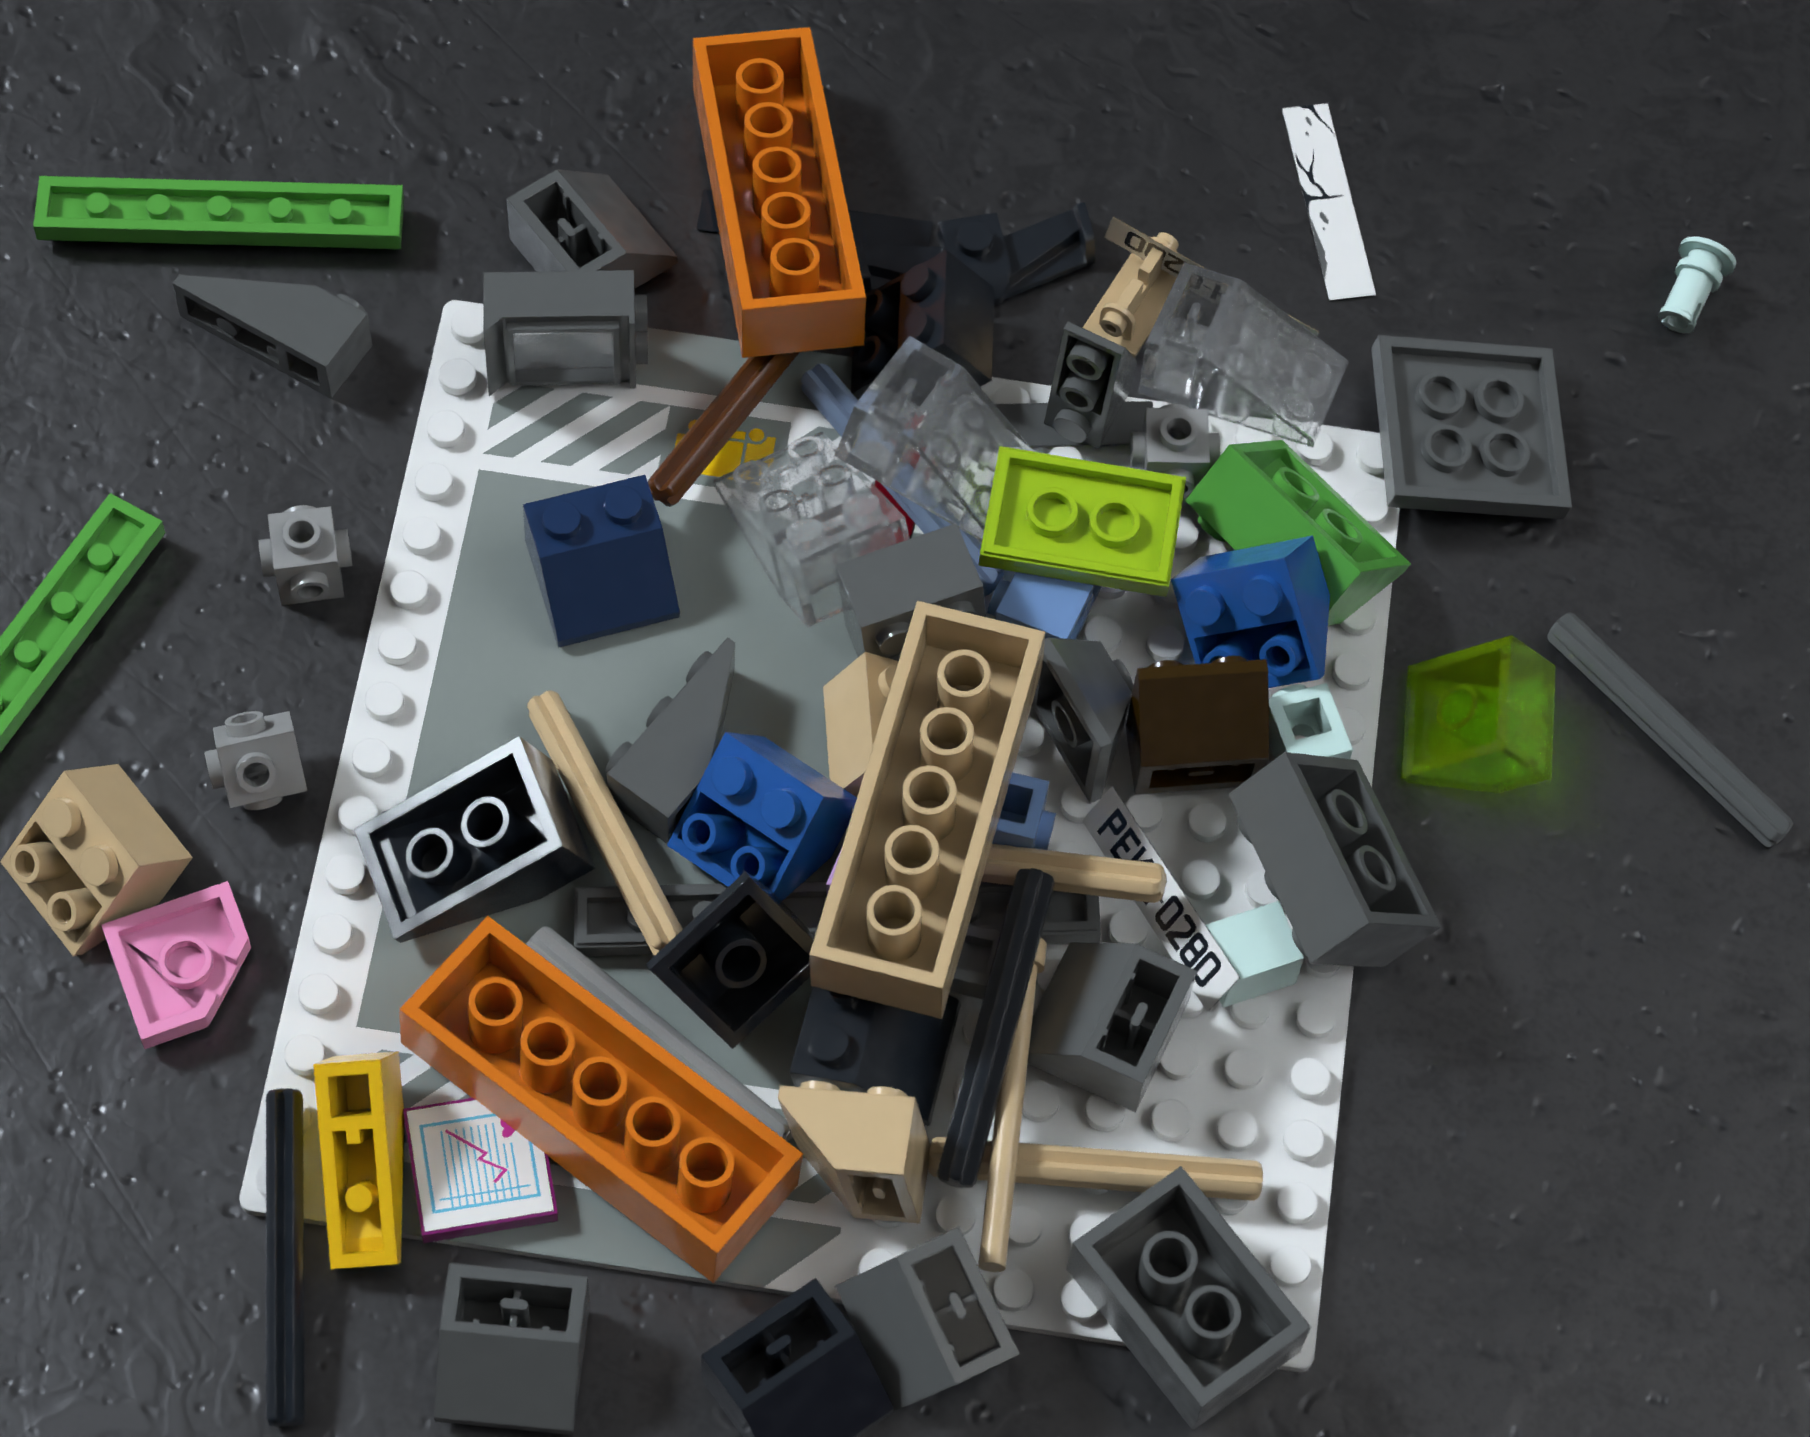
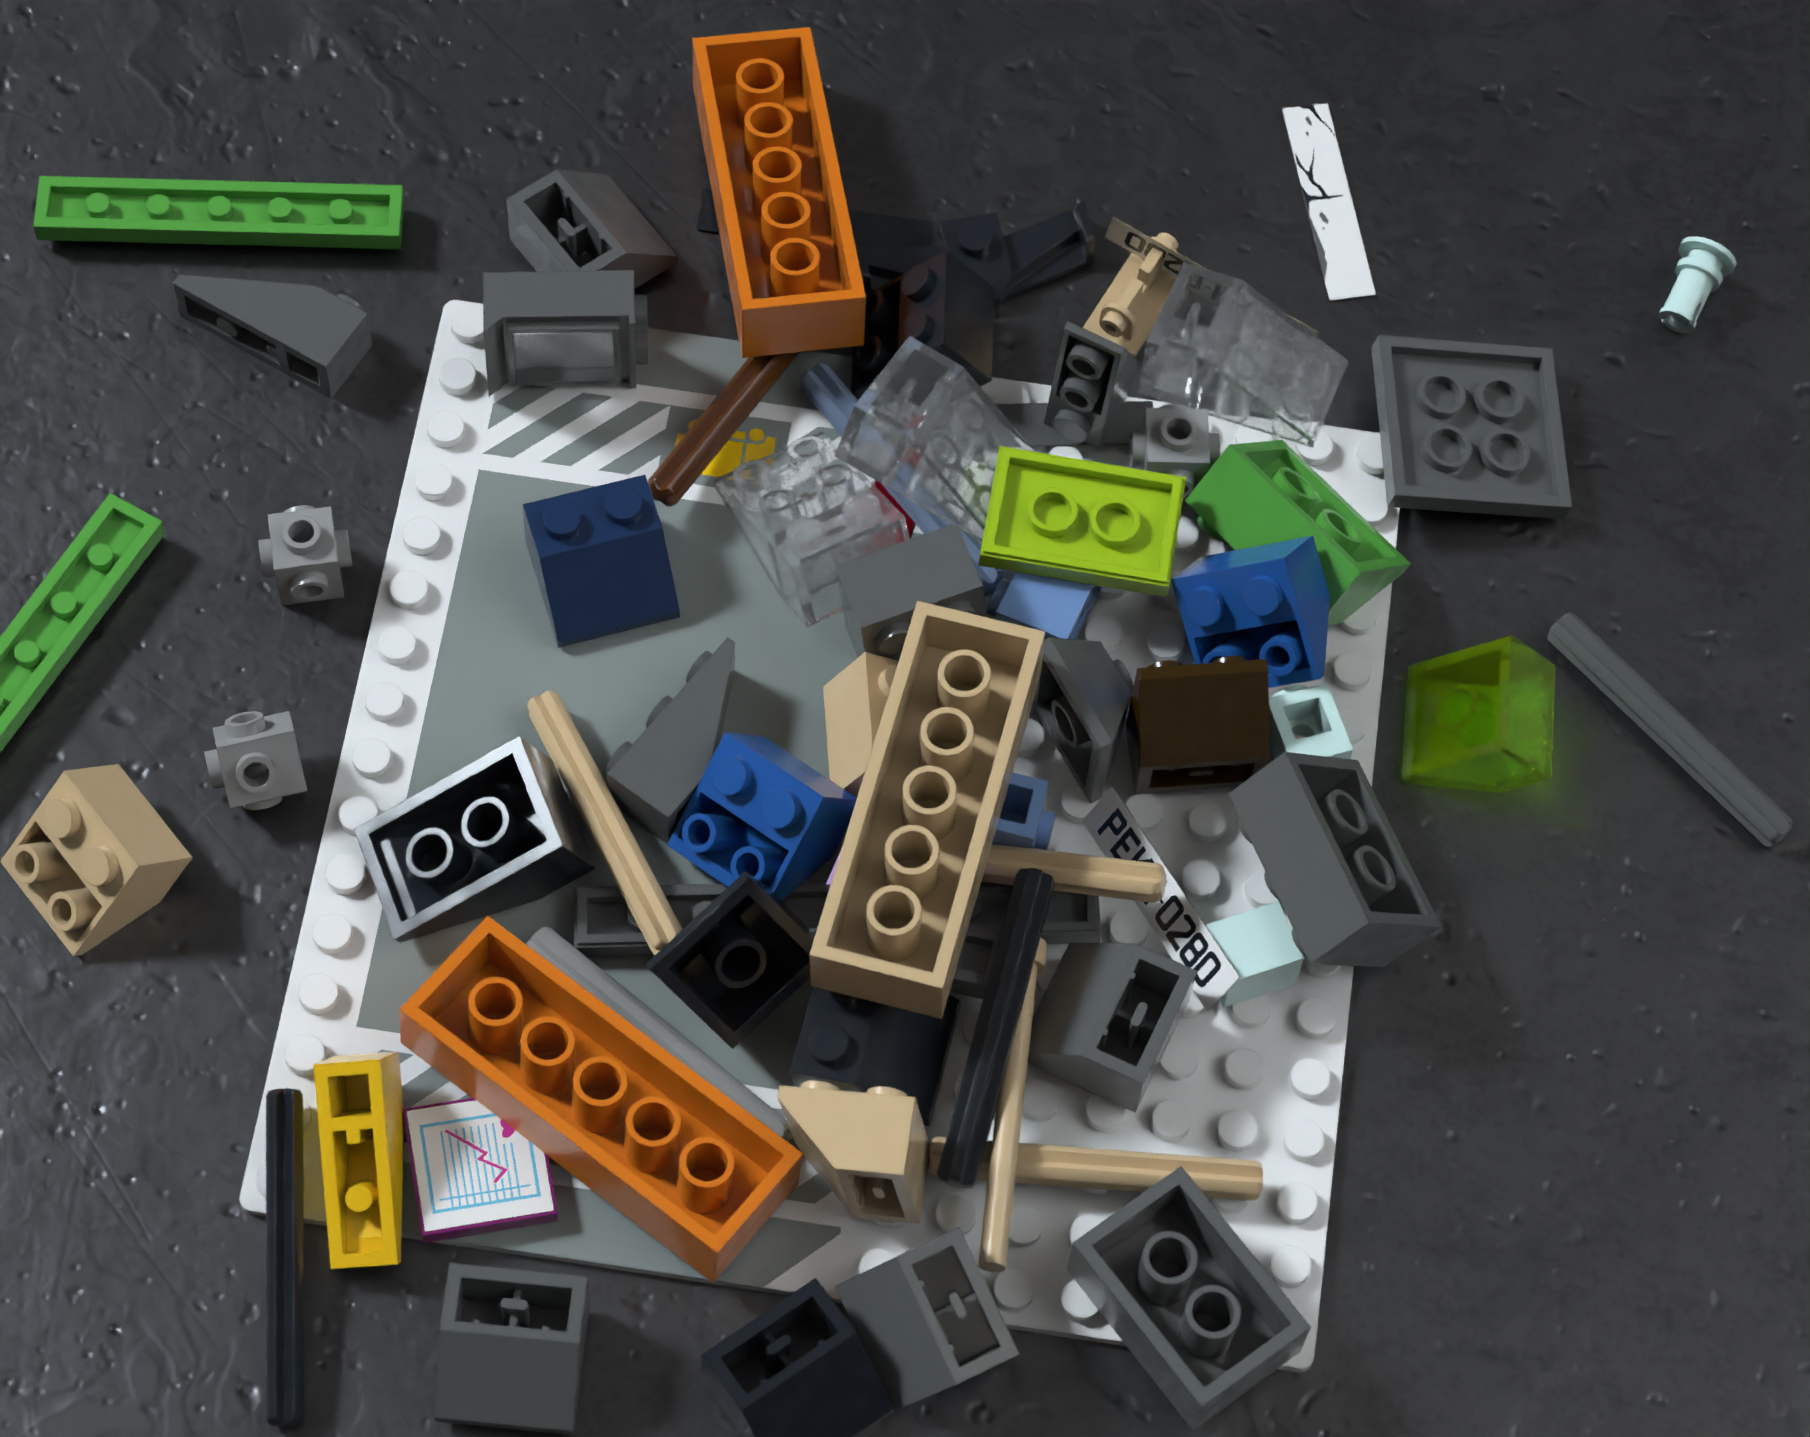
(178, 961): bright pink plate -> none

